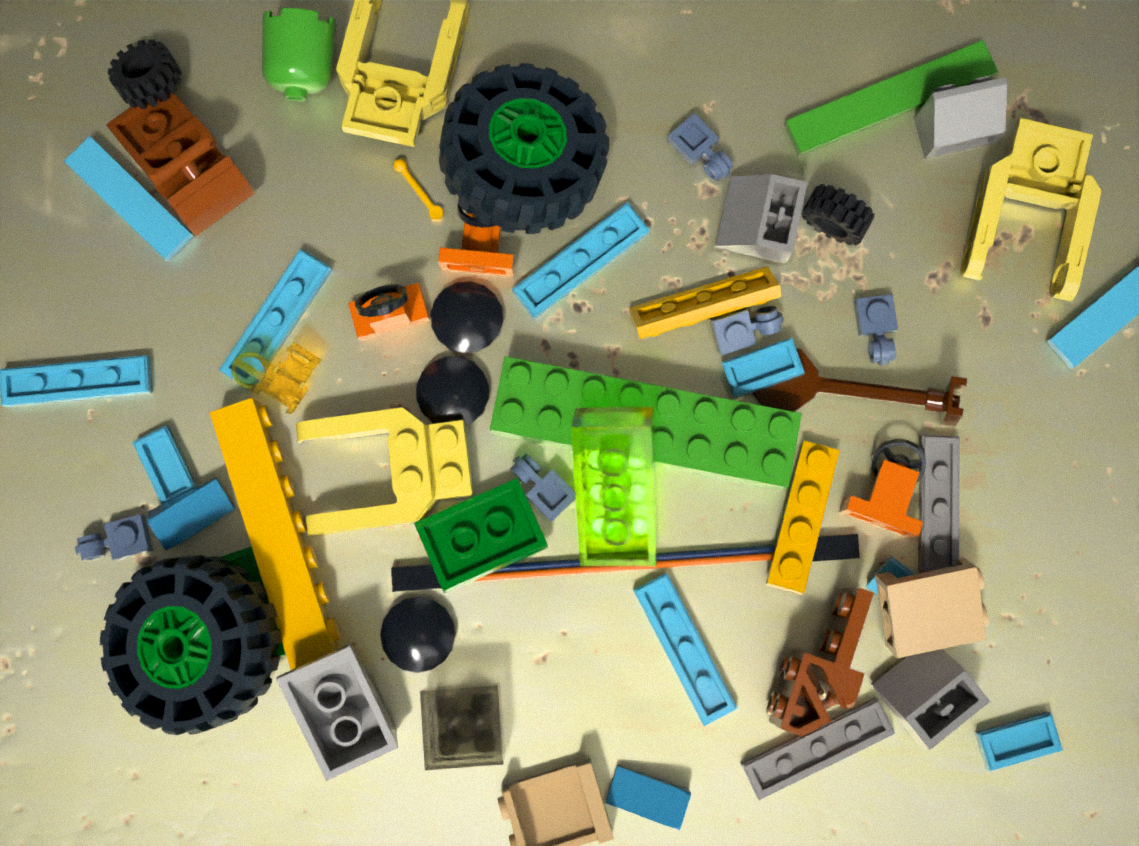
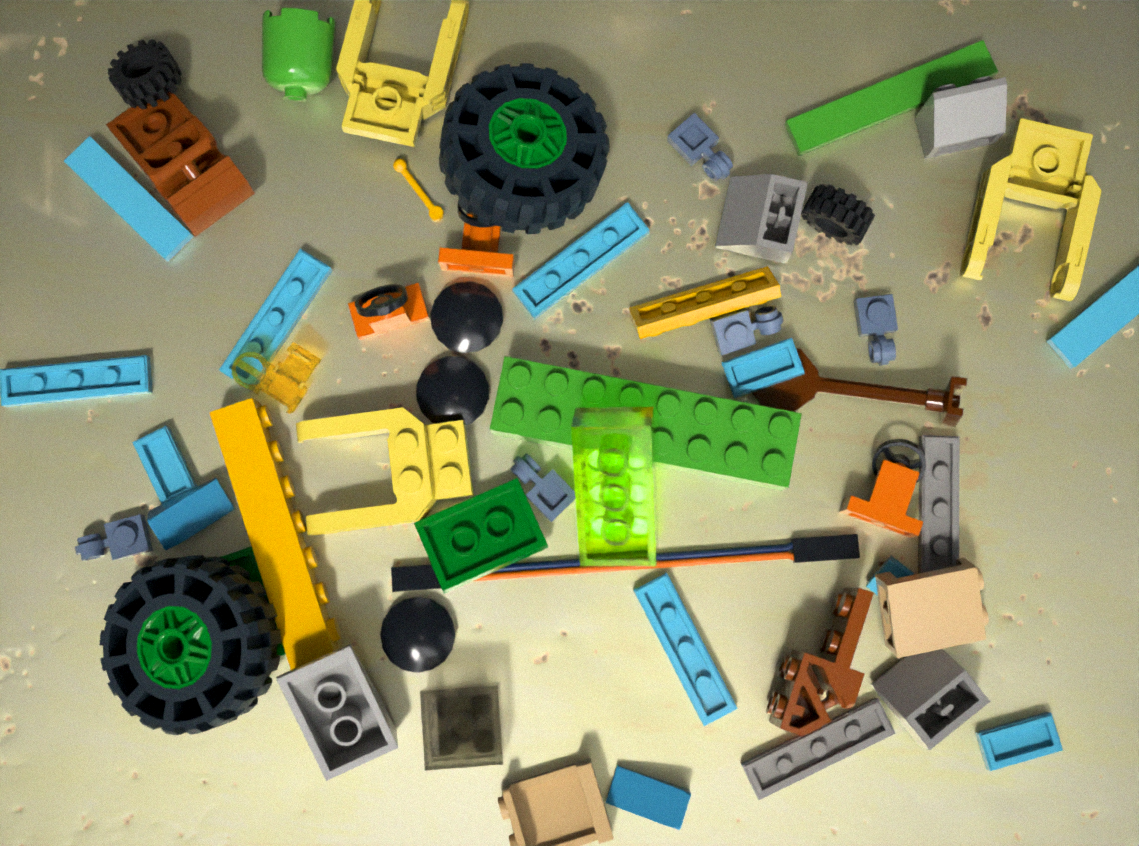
(802, 518): yellow plate -> none

